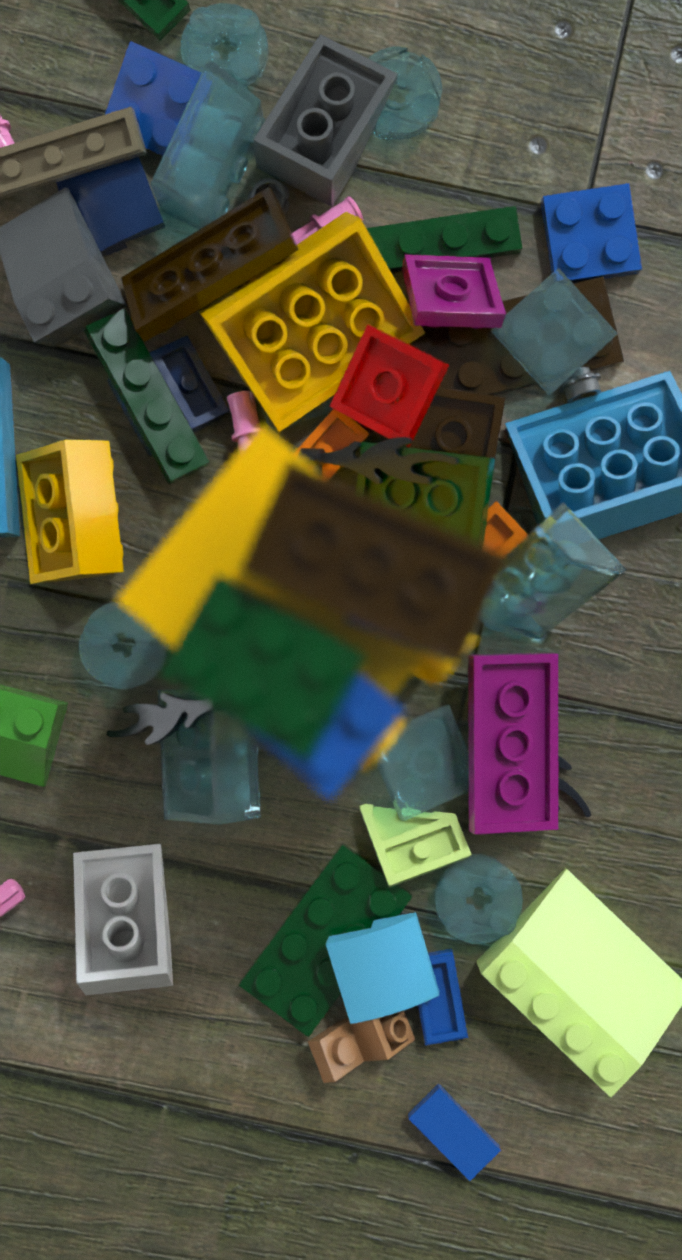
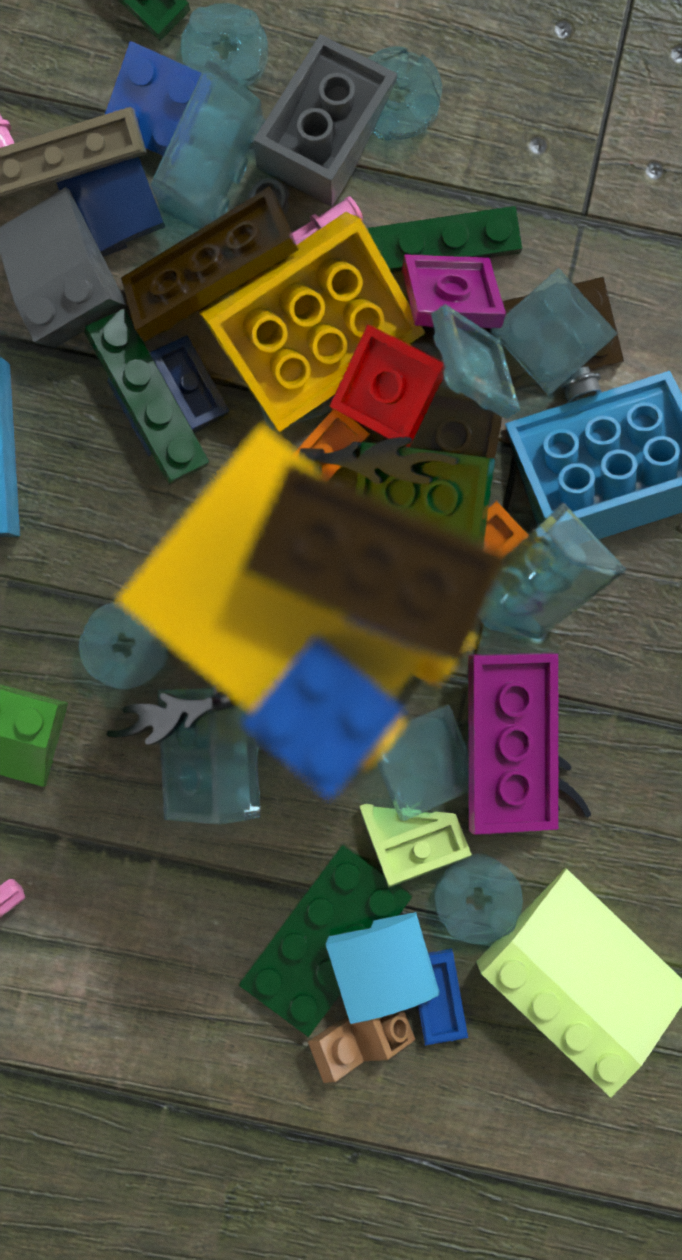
(70, 511): yellow slope -> none
(121, 920): white slope -> none
(244, 416): bright pink axle -> none
(264, 667): dark green plate -> none
(454, 1132): blue tile -> none
(474, 362): none -> clear light blue plate
(592, 233): blue plate -> none

